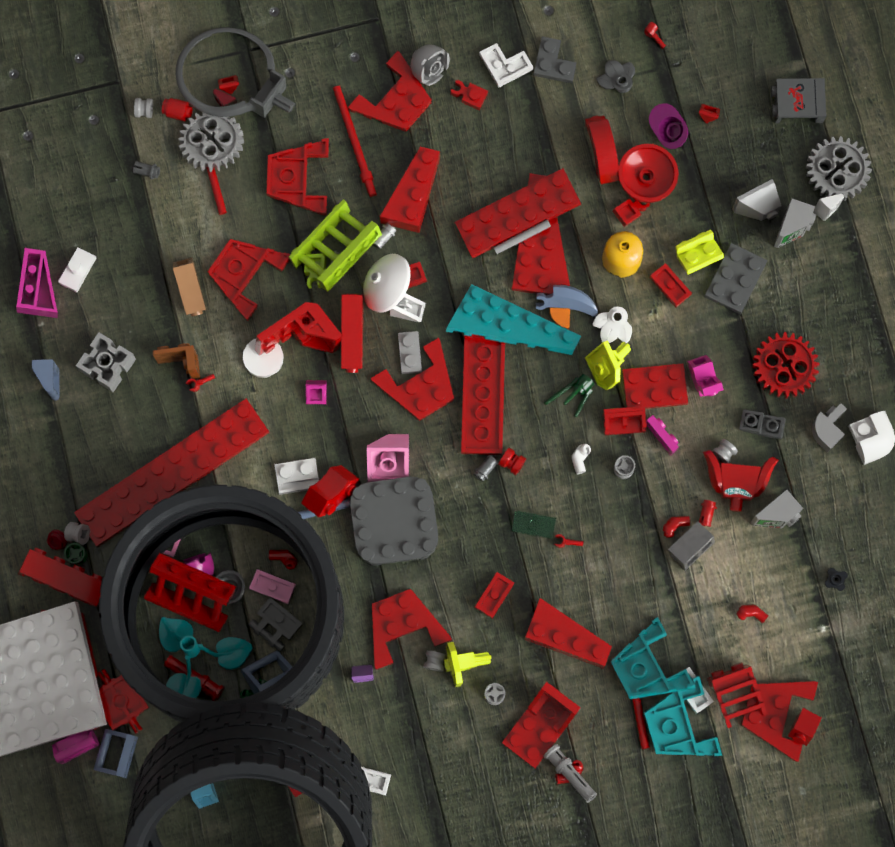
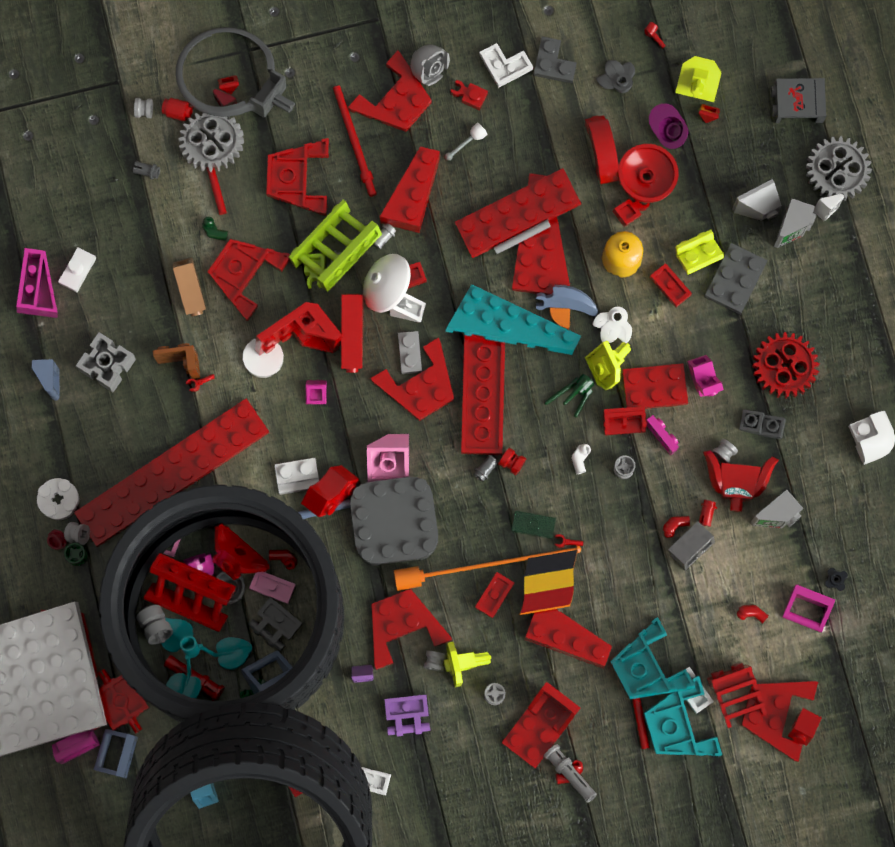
(61, 577): red wedge -> none
(68, 504): none -> white plate
(154, 624): none -> light grey wheel
(212, 231): none -> dark green arm
(235, 555): none -> red piece
(407, 708): none -> medium lavender plate
(477, 132): none -> hinge
(546, 578): none -> flag
(699, 79): none -> neon yellow piece
(814, 598): none -> dark pink tile
(824, 430): light grey brick -> none

